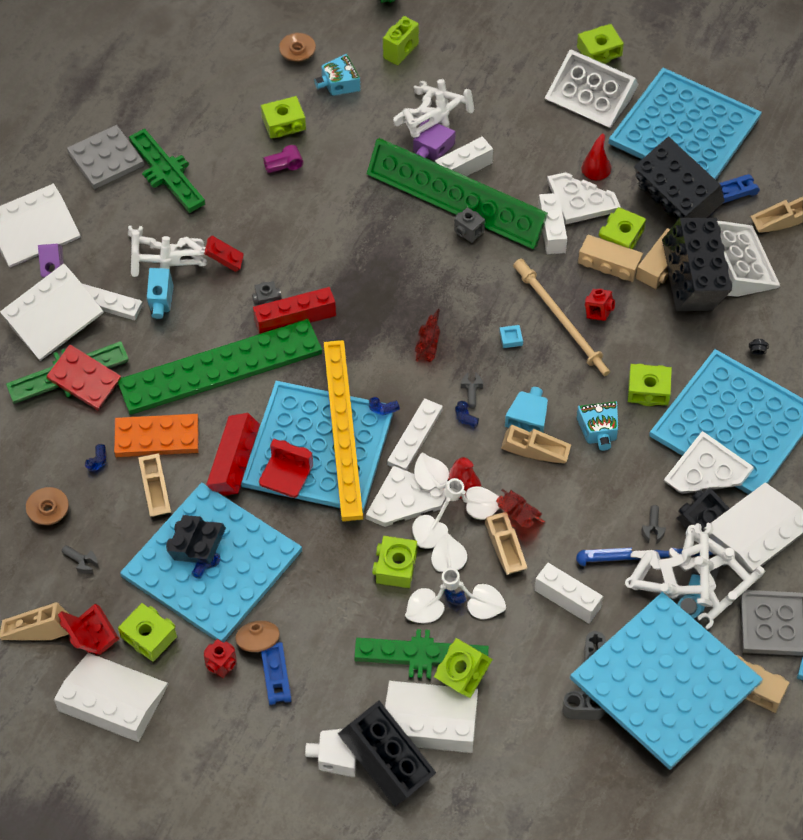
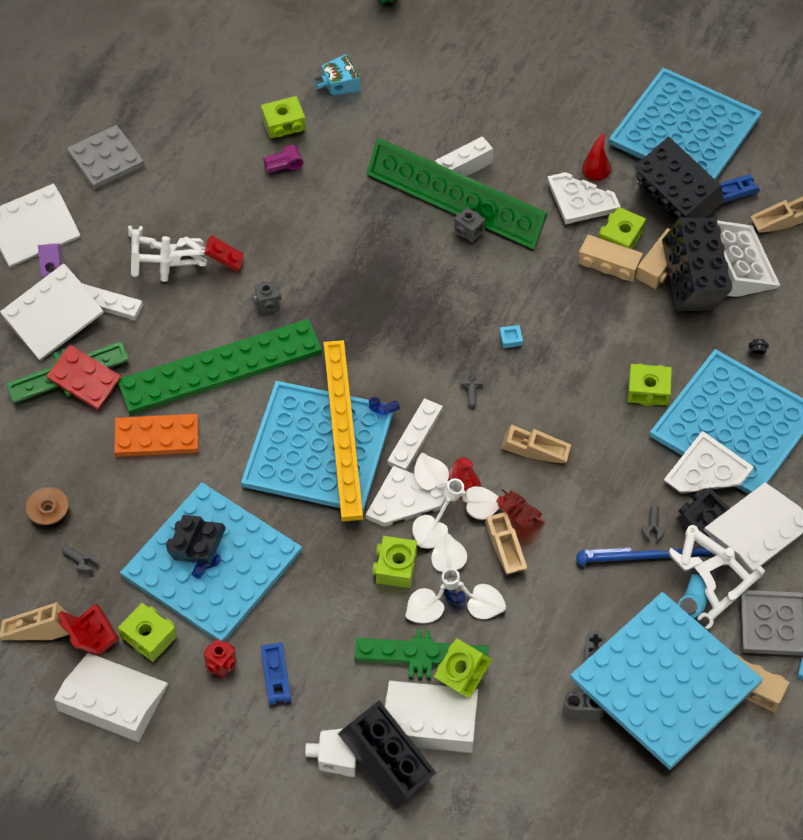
(99, 460): clear blue arm -> none
(154, 485): tan slope -> none
(159, 291): medium azure torso -> none
(166, 170): green hinge -> none
(233, 454): red brick -> none
(257, 636): medium nougat dish -> none
(280, 313): red brick -> none
(286, 468): red bracket -> none
(297, 47): medium nougat dish -> none
(400, 40): lime brick -> none
(429, 338): clear red hinge -> none
(434, 141): medium lavender torso -> none
(440, 114): white piece -> none
(463, 414): clear blue arm -> none
(528, 411): medium azure torso -> none
(529, 277): tan bar -> none
(554, 227): white brick -> none
(568, 593): white brick -> none
(591, 89): white slope -> none
(599, 304): red brick -> none
(599, 423): torso -> none
(600, 44): lime brick -> none
(670, 587): white piece -> none

